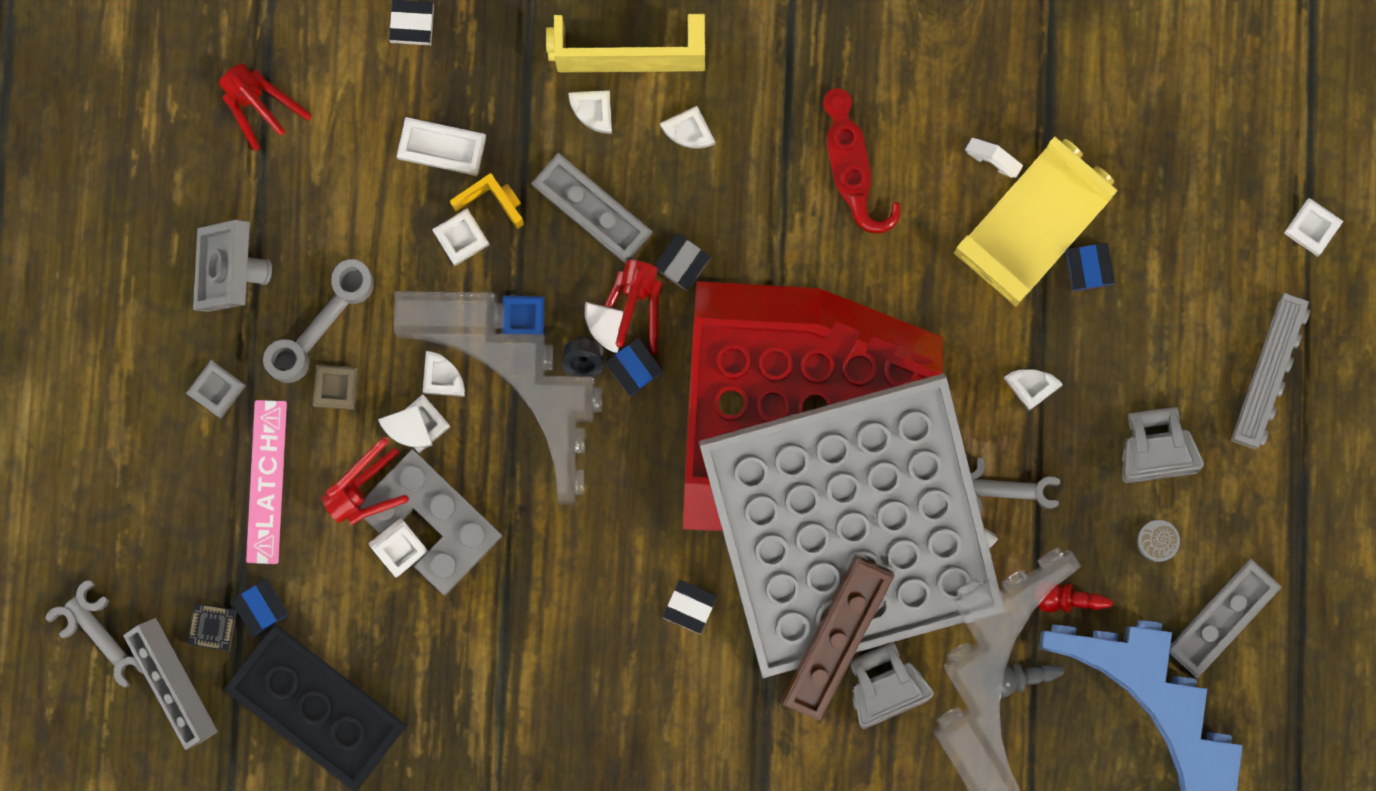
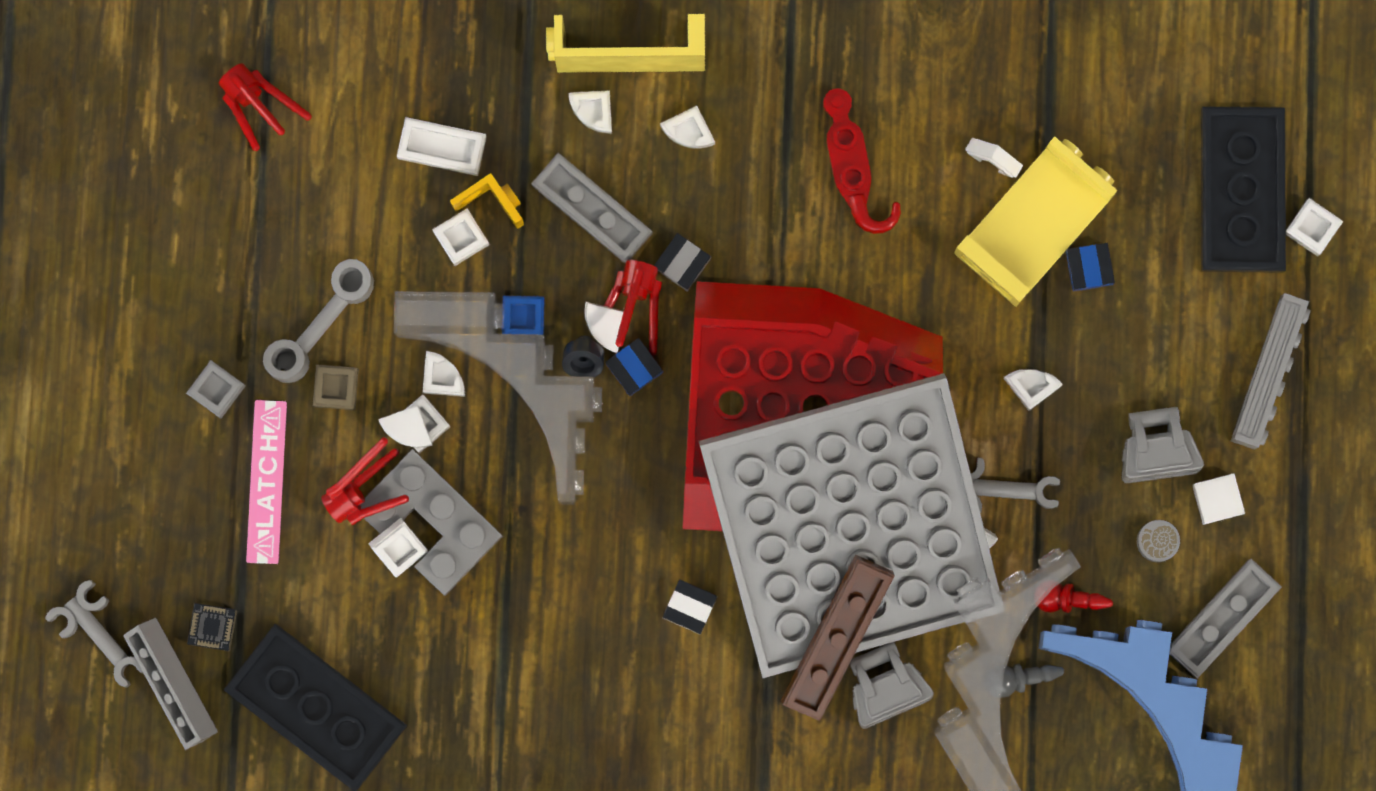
(225, 266): light grey tile -> none
(259, 607): tile -> none
(411, 22): tile -> none
(1218, 499): none -> white tile
(1243, 189): none -> black tile

